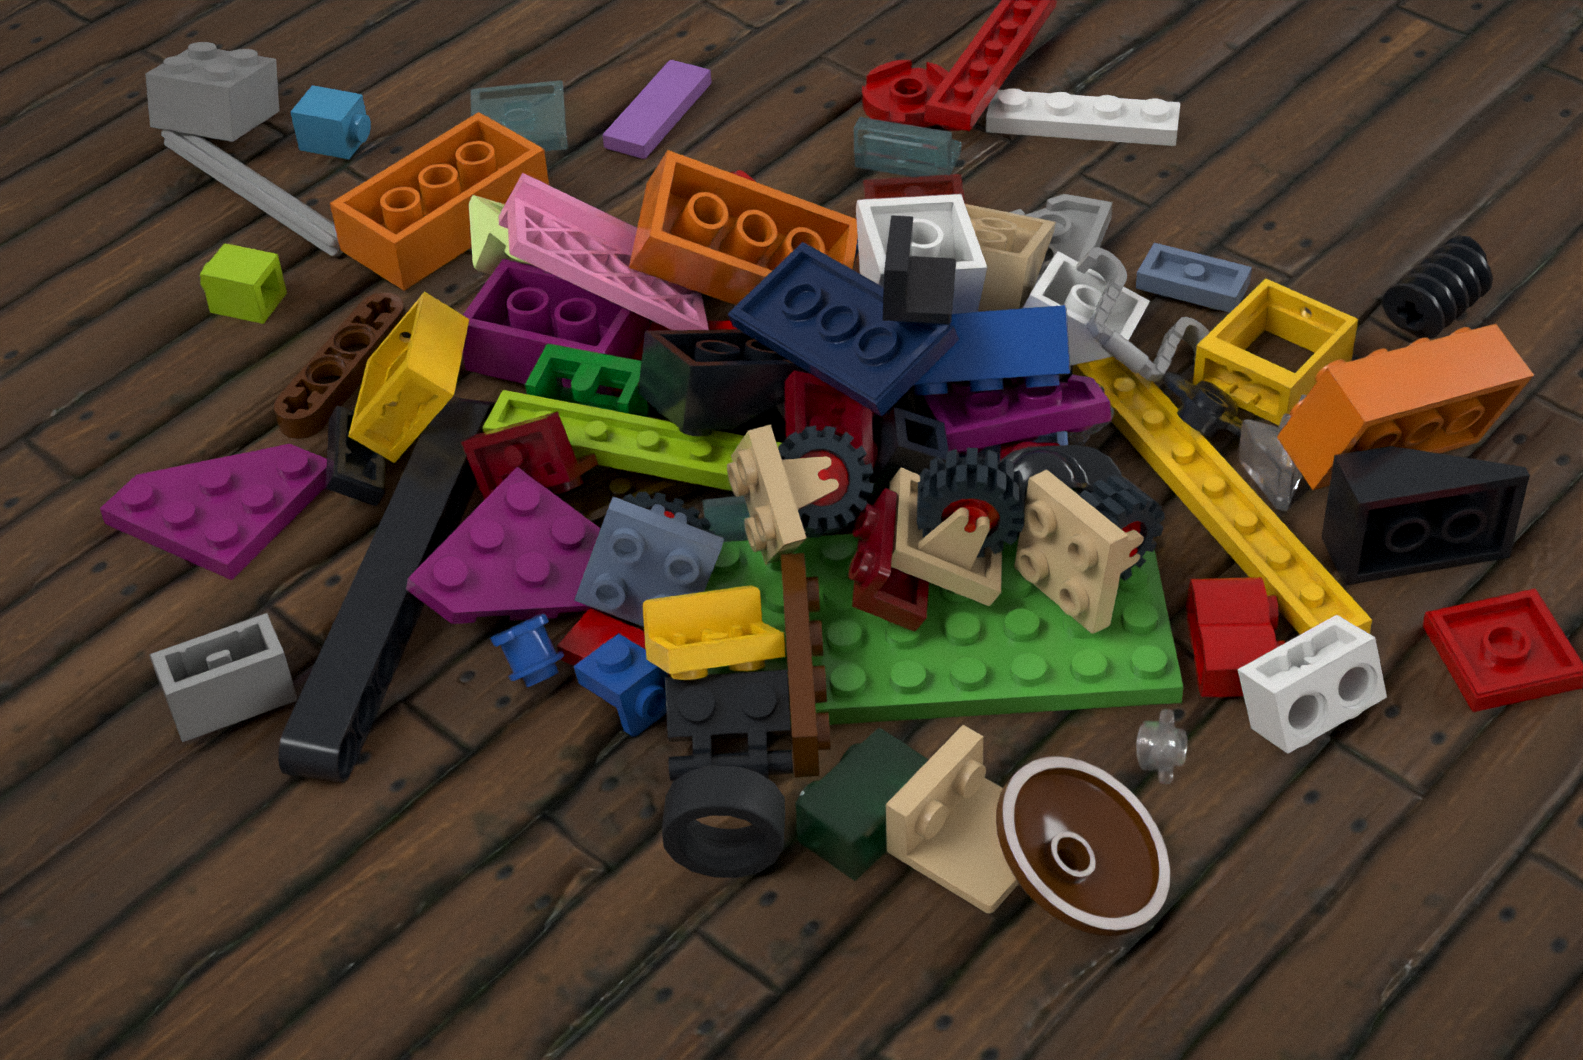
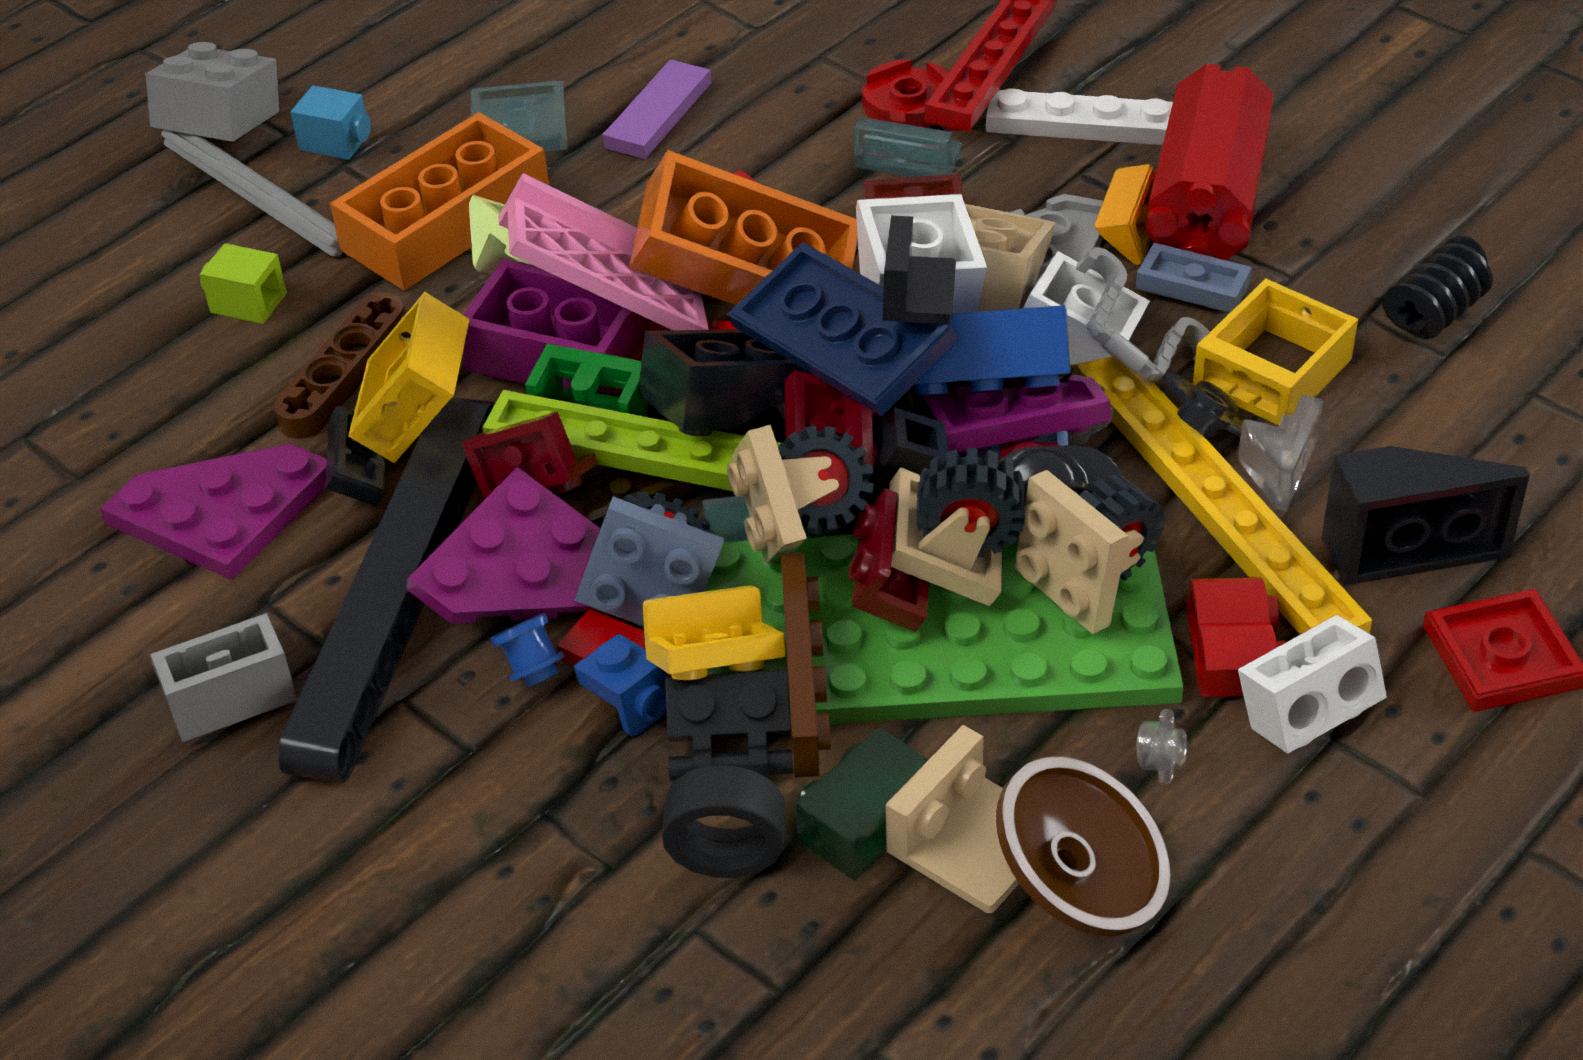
(1126, 211): none -> light orange slope
(1211, 162): none -> red brick
(1410, 398): orange brick -> none

